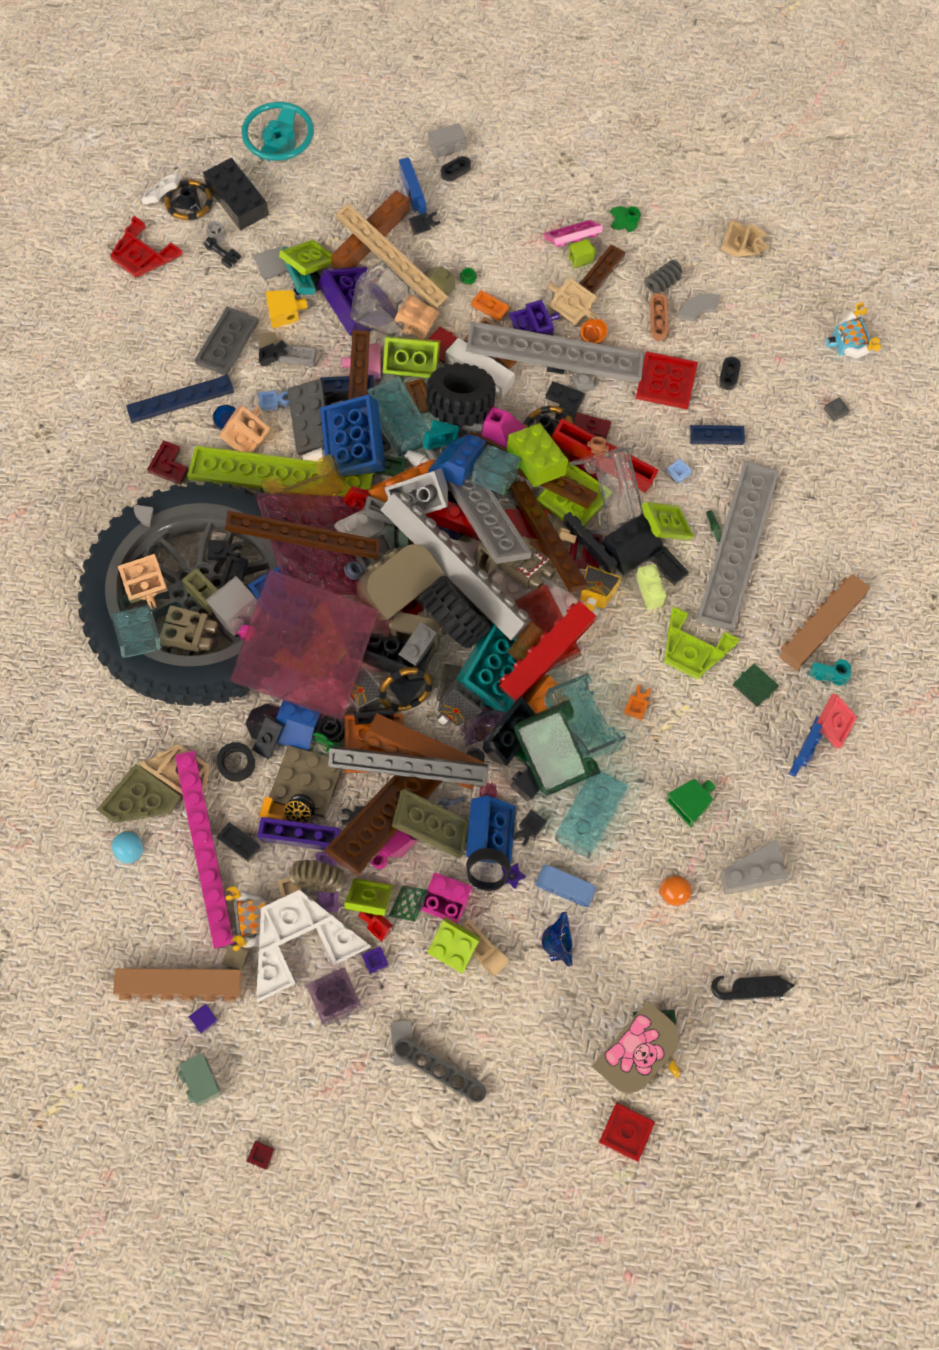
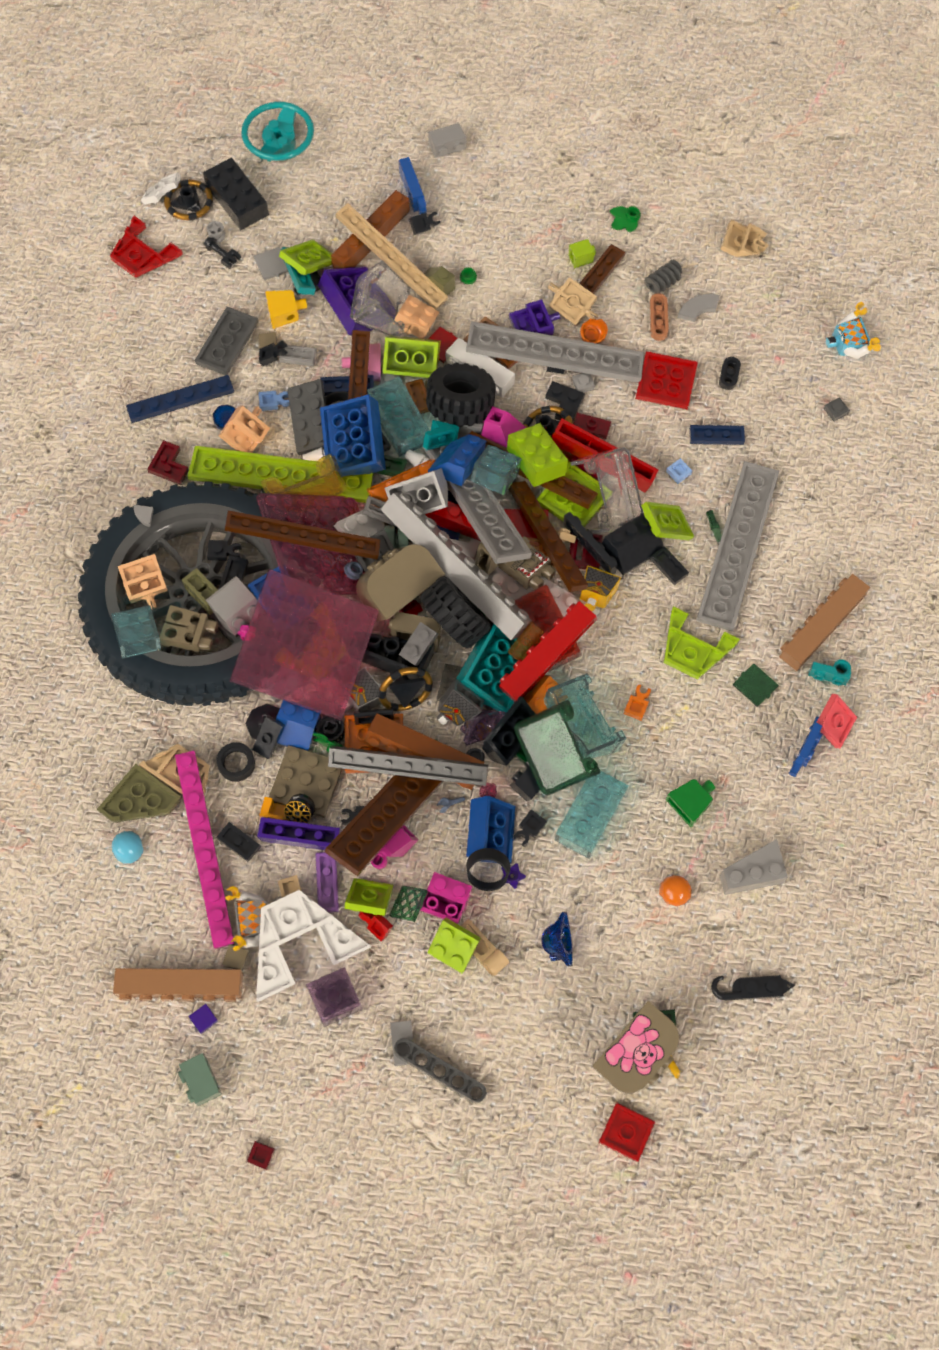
(317, 876): dark tan gear -> none
(356, 497): red tile -> none
(375, 960): dark purple plate -> none
(431, 823): olive tile -> none
(453, 169): black plate -> none
(490, 305): orange plate -> none
(566, 885): medium blue beam -> none
(573, 232): dark pink plate -> none
(598, 445): nougat plate -> none
(651, 586): yellowish green brick -> none

